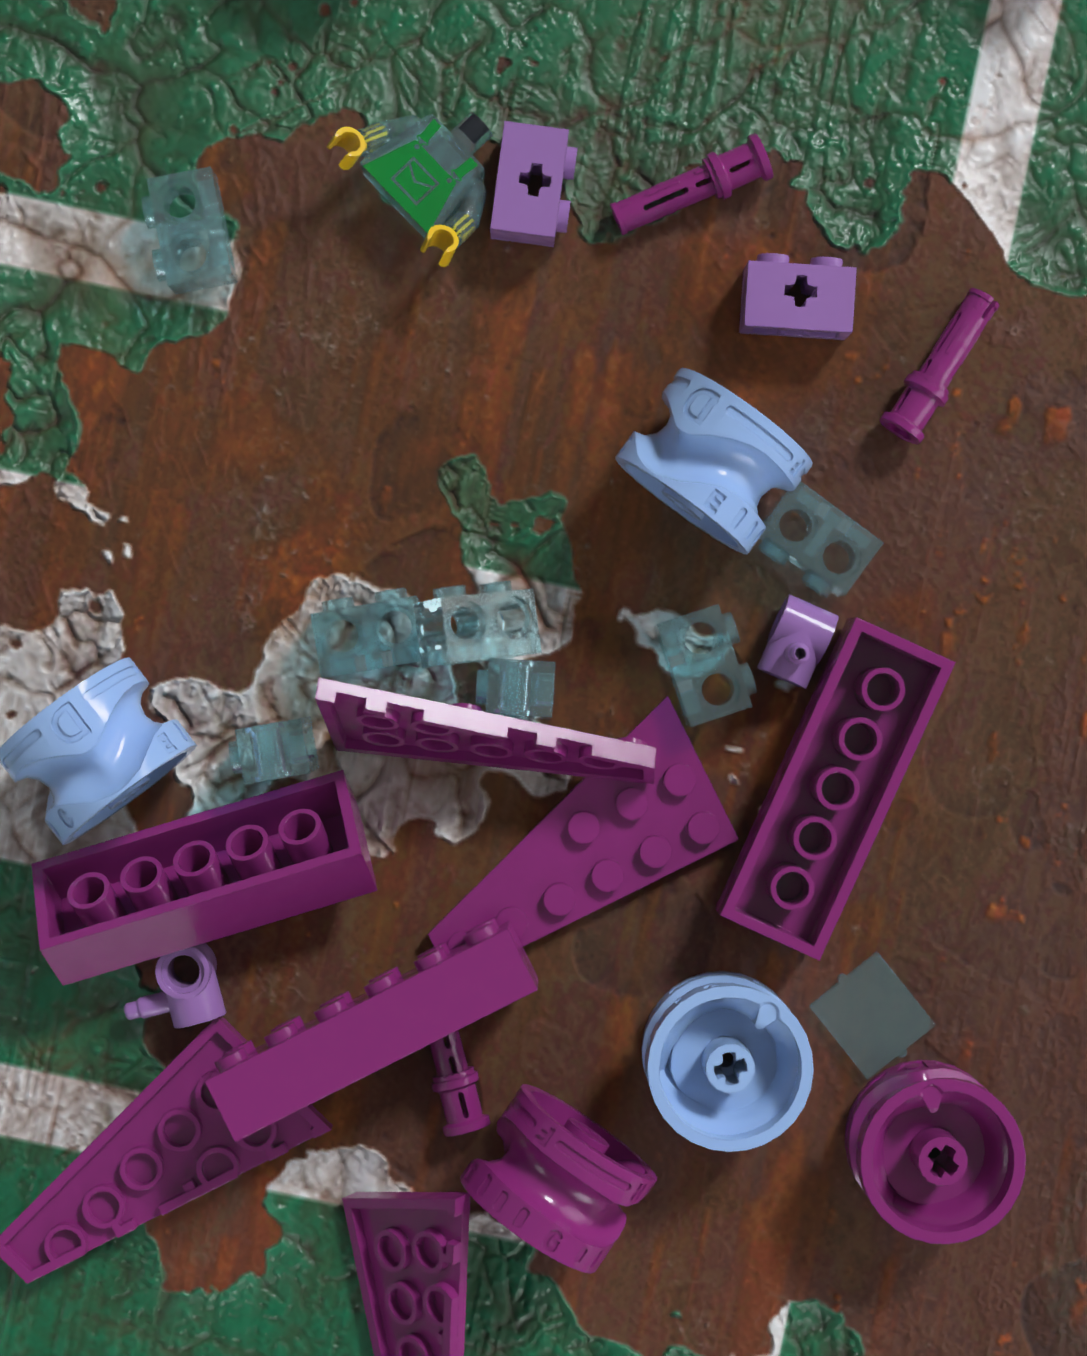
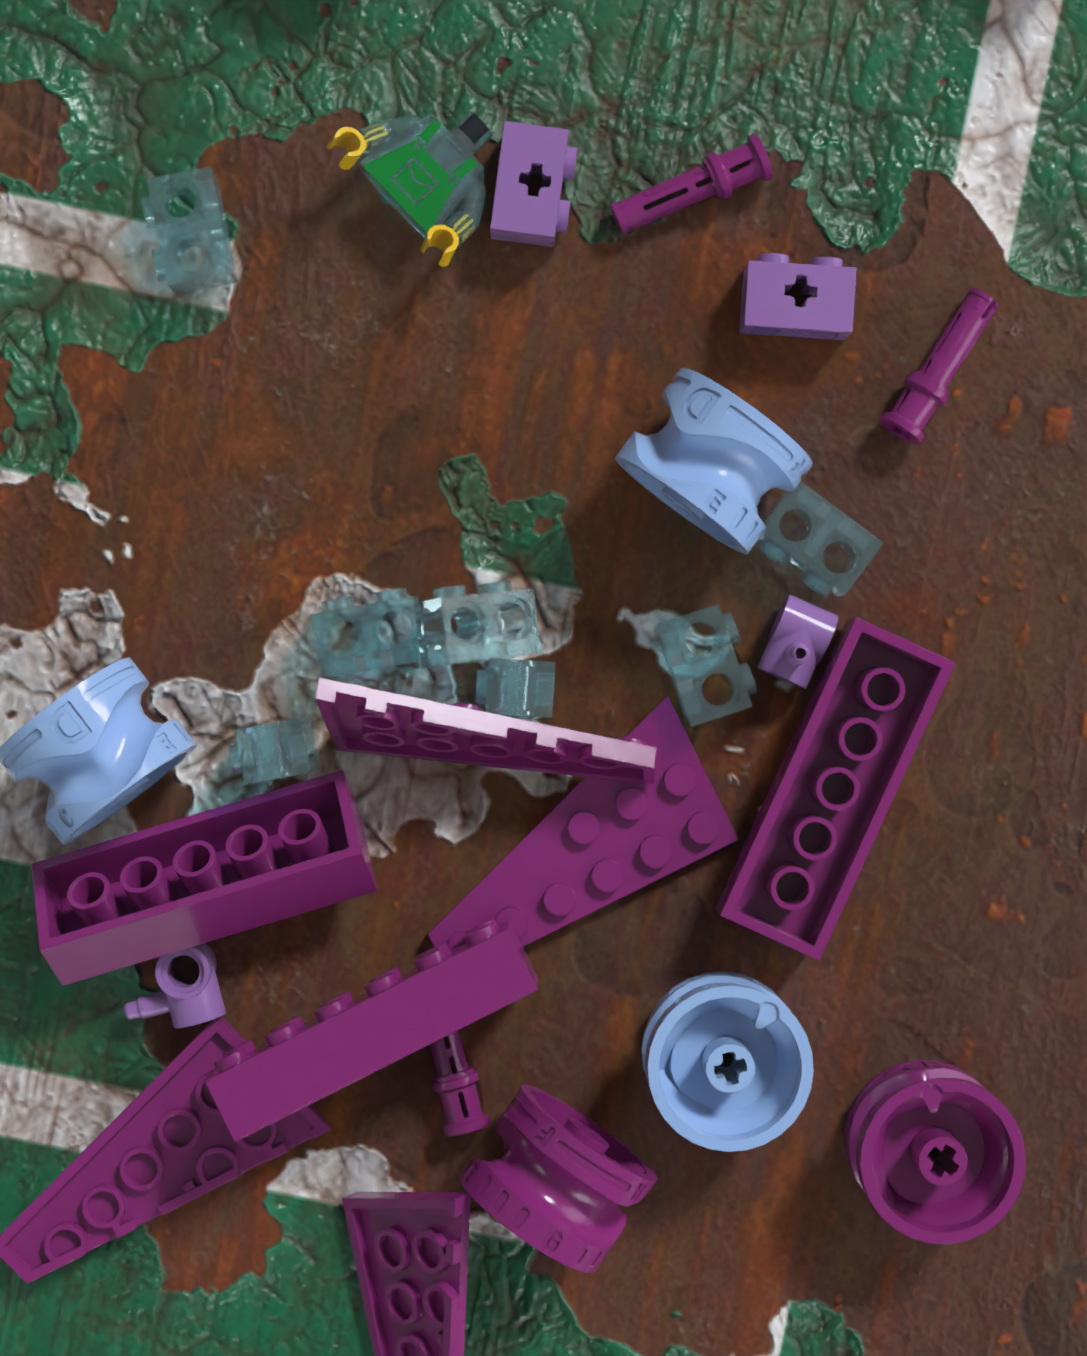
(872, 1015): clear light blue piece -> none

